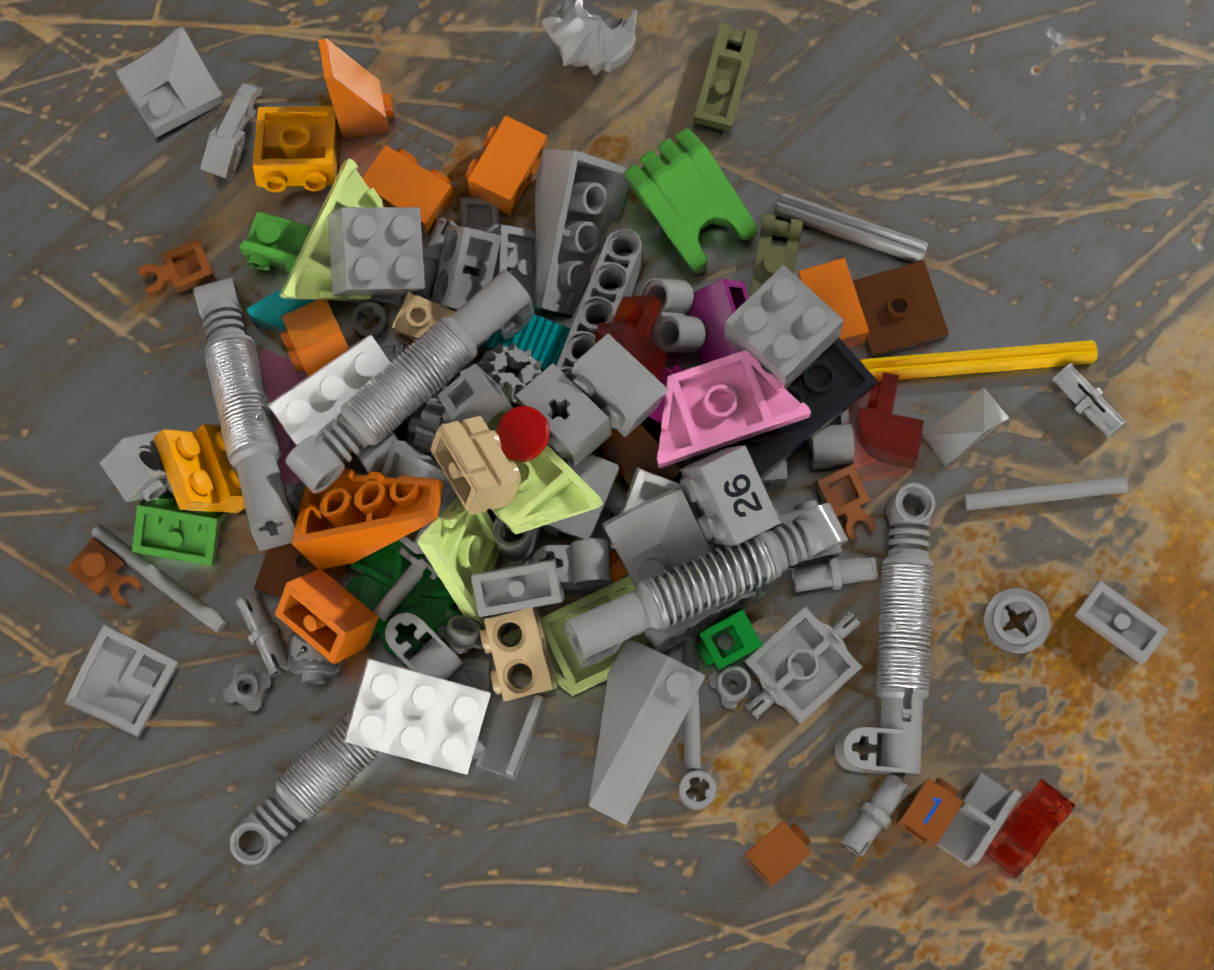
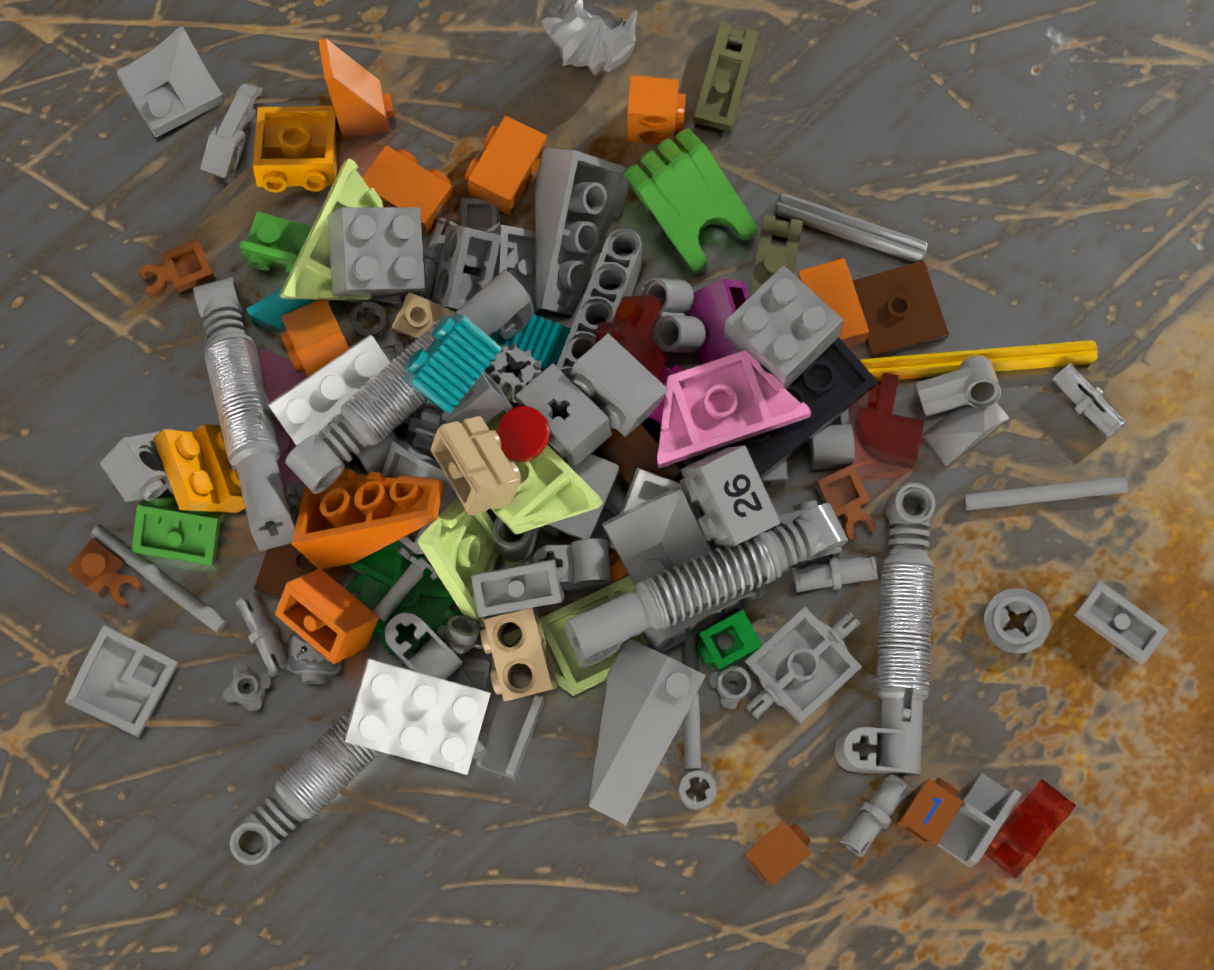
(451, 362): none -> teal brick
(654, 109): none -> orange brick
(971, 384): none -> light grey piece

